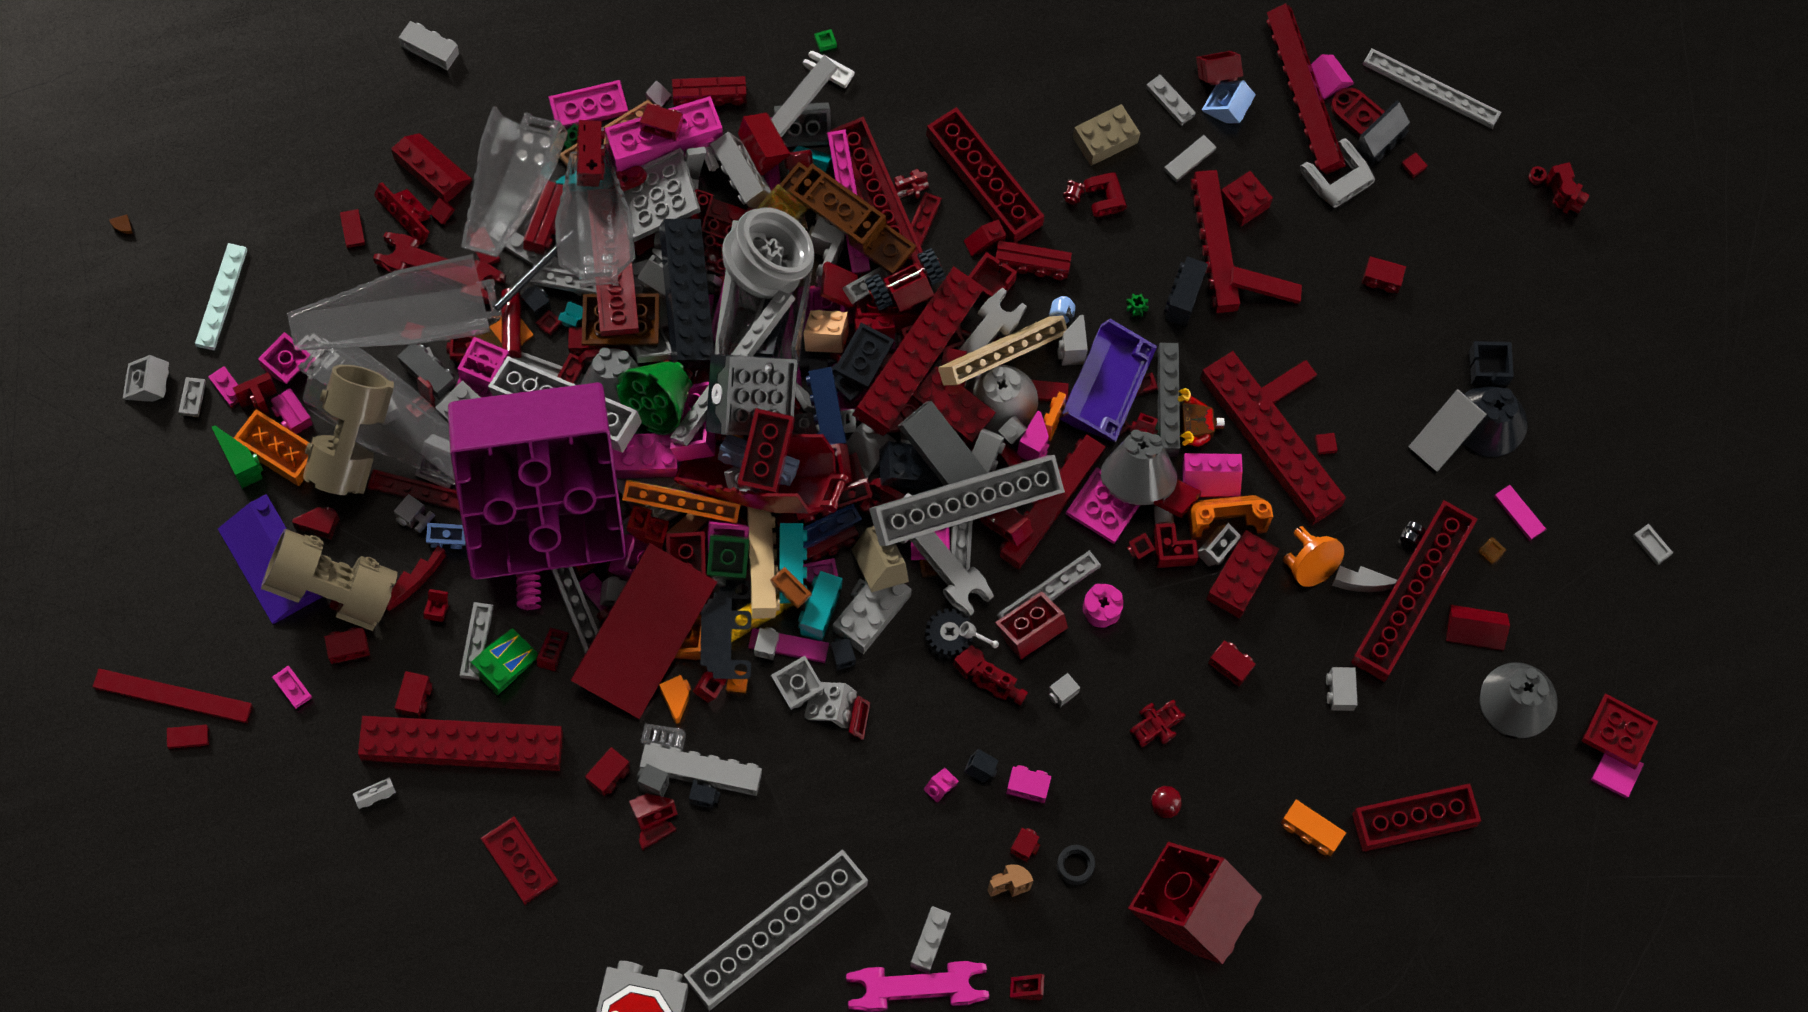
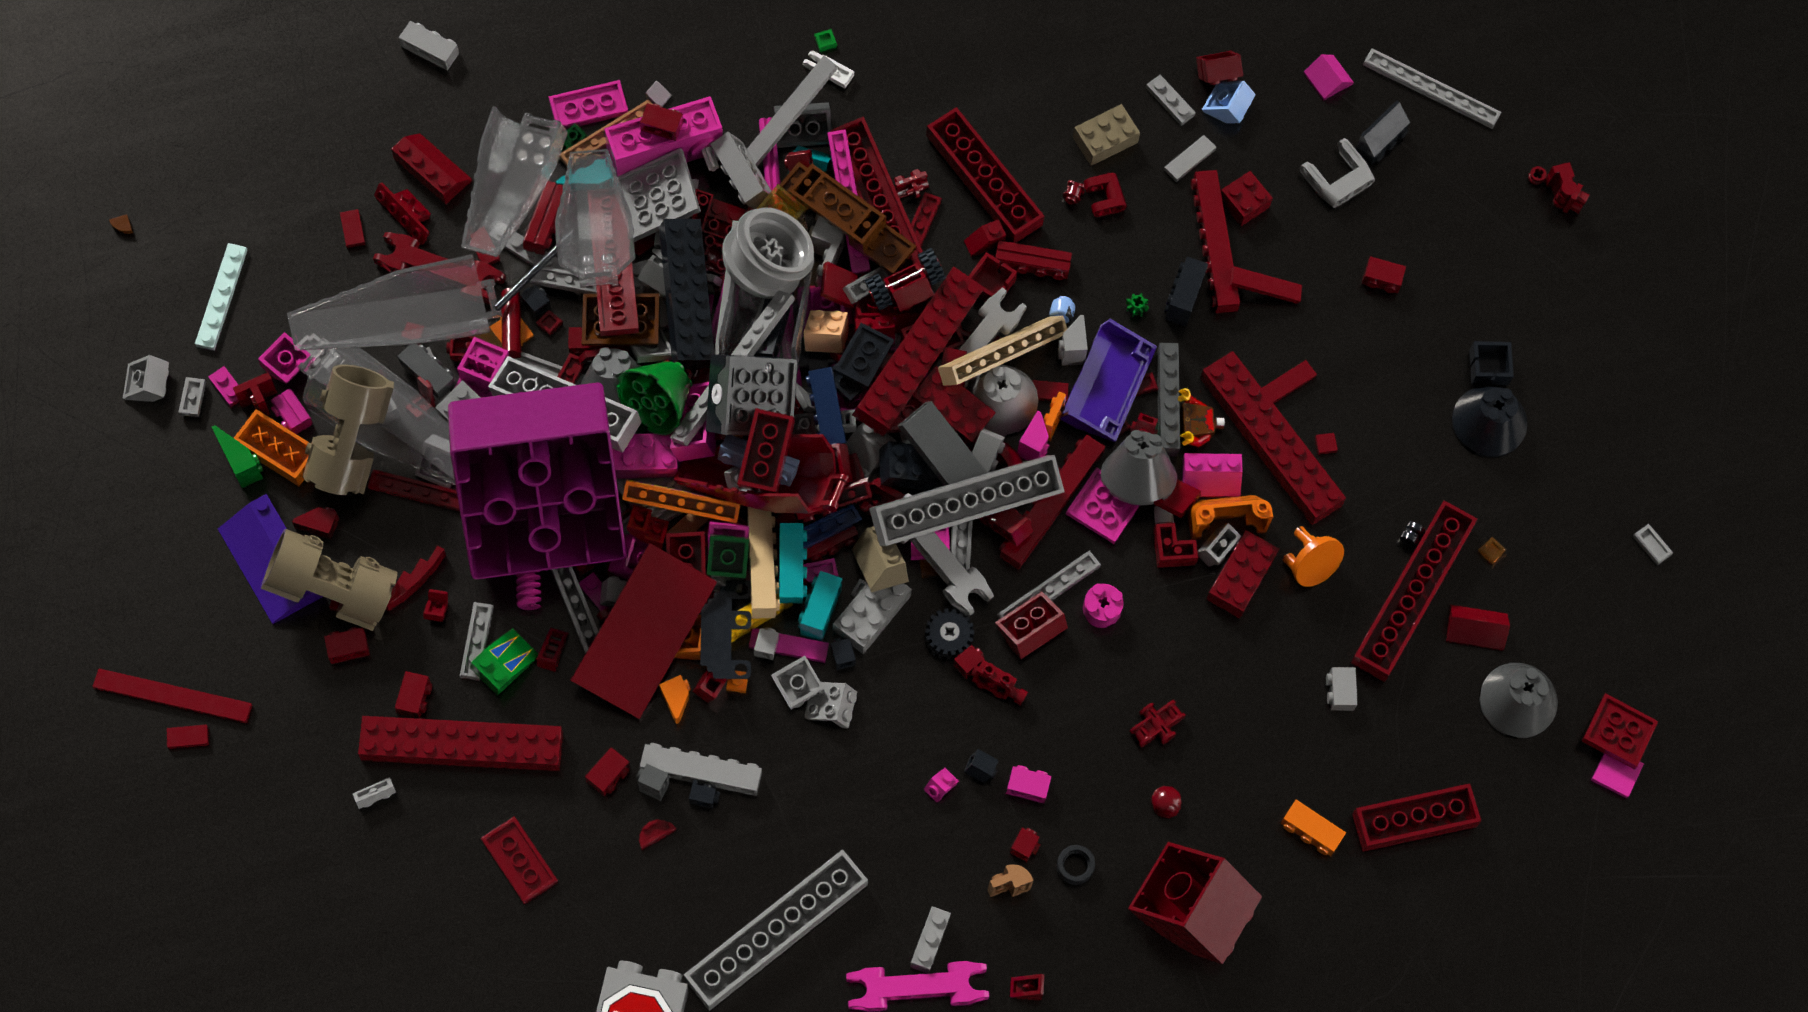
(292, 687): dark pink plate -> none
(412, 511): light grey brick -> none
(441, 210): dark red tile -> none
(445, 534): medium blue brick -> none
(572, 315): teal bracket -> none
(590, 153): dark red piece -> none
(636, 176): dark red plate -> none
(652, 809): dark red slope -> none
(679, 741): clear slope -> none
(694, 159): light grey tile -> none
(720, 89): dark red brick -> none
(762, 142): dark red slope -> none
(791, 587): dark orange tile -> none
(859, 717): dark red tile -> none
(968, 630): light grey hinge -> none
(1013, 429): light grey brick -> none
(1063, 690): light grey brick -> none
(1140, 546): dark red brick -> none
(1232, 663): dark red brick -> none
(1306, 89): dark red brick -> none
(1358, 112): dark red tile -> none
(1363, 580): light grey slope -> none
(1414, 165): dark red tile -> none
(1447, 430): light grey tile -> none
(1519, 512): dark pink tile -> none

